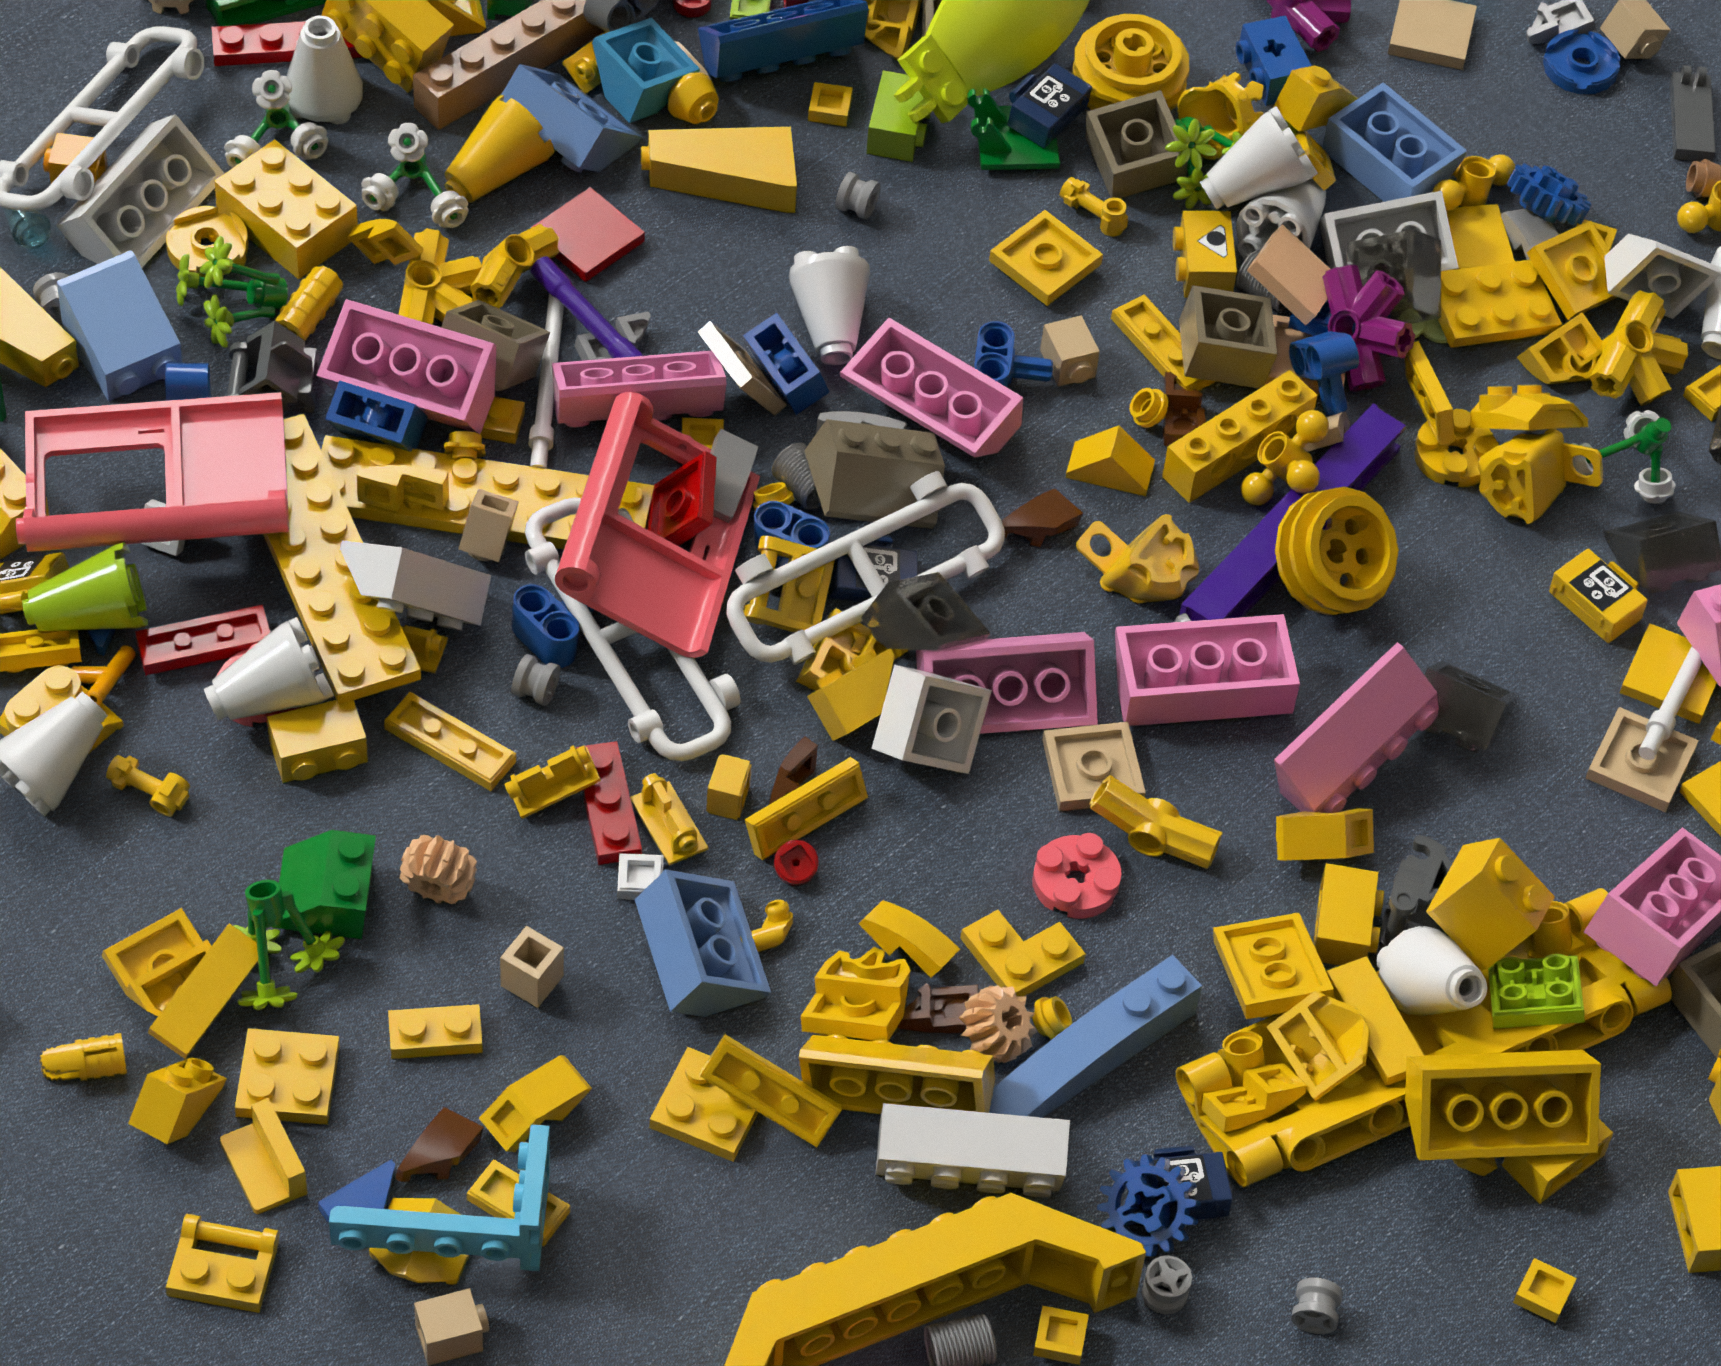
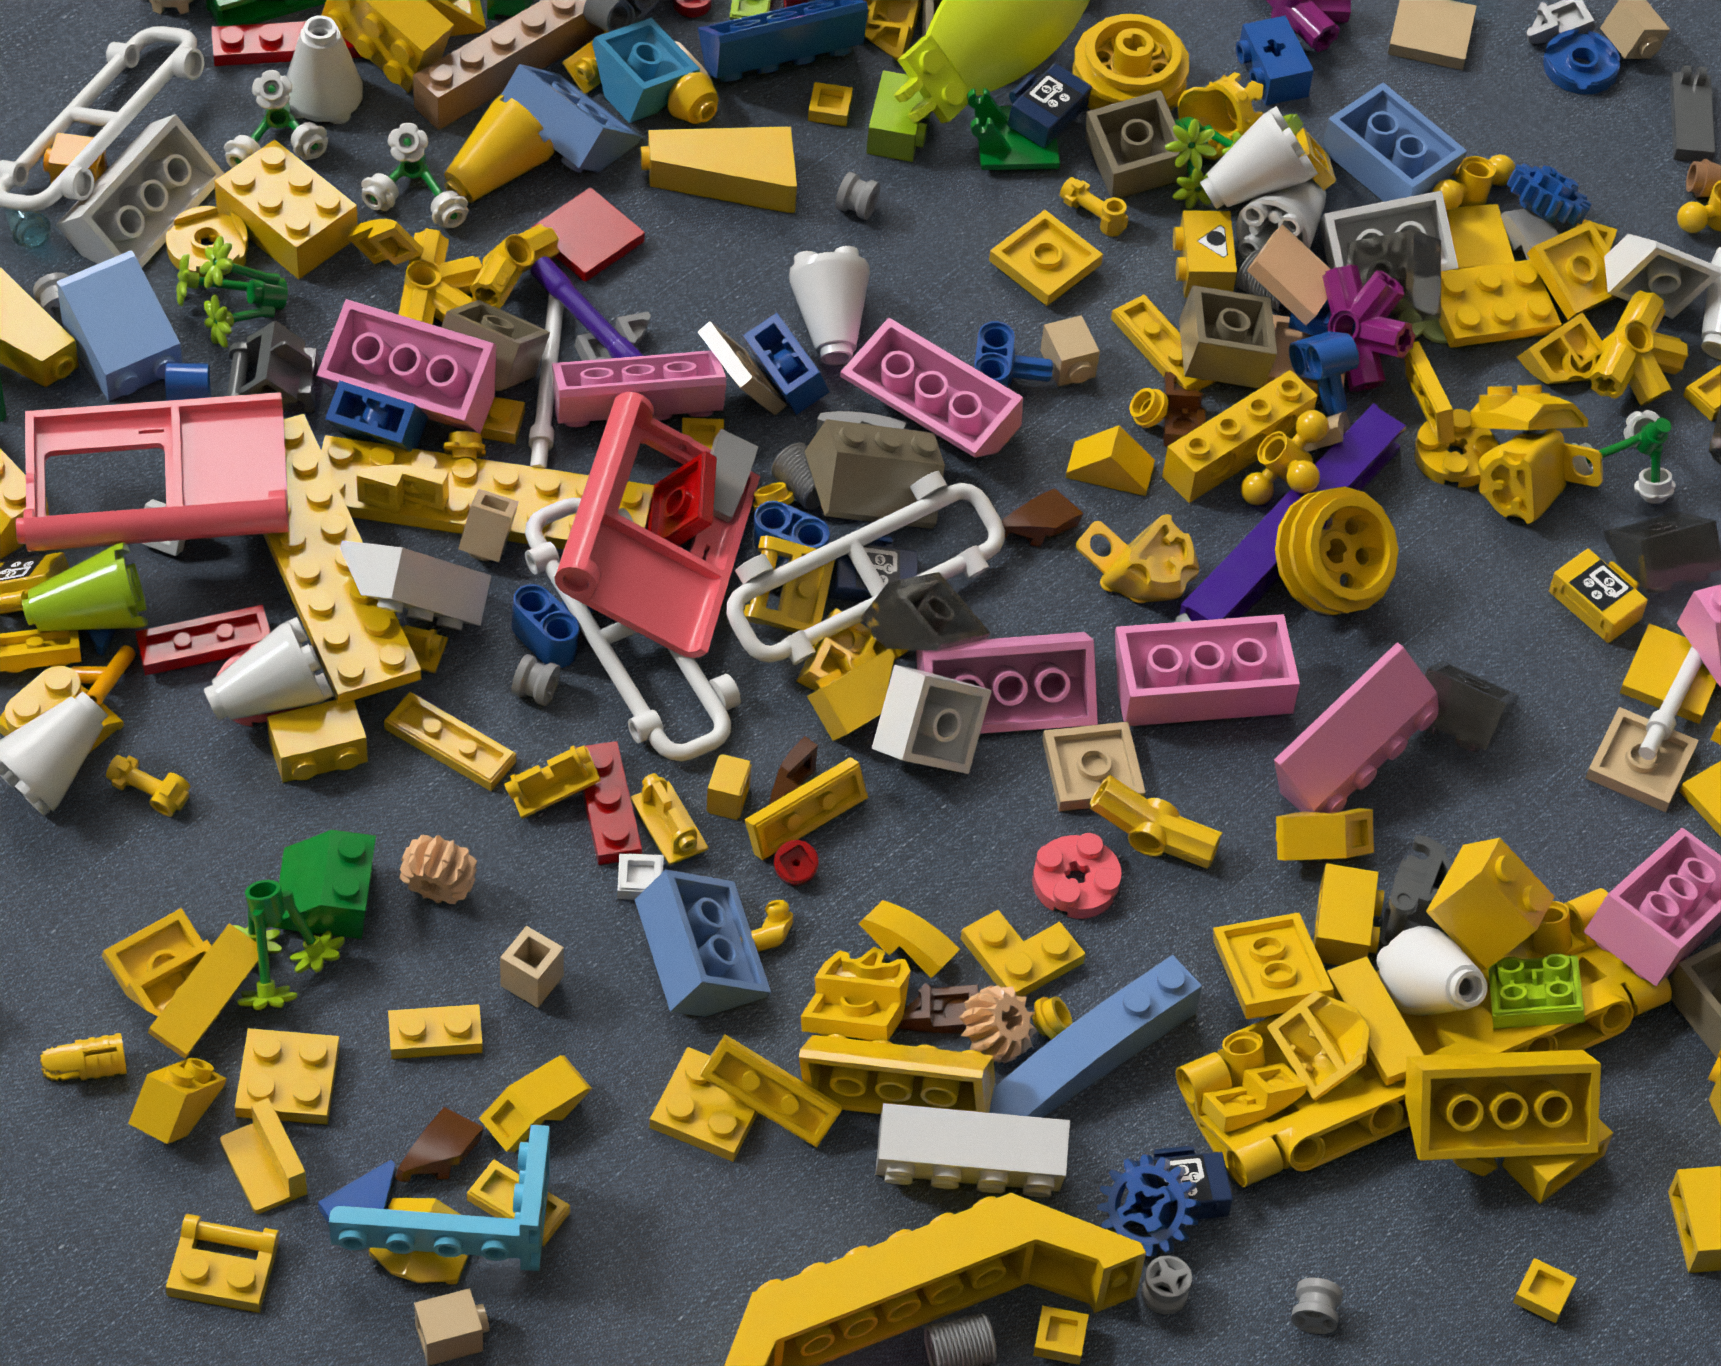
(310, 301): yellow axle -> none
(1311, 98): yellow slope -> none

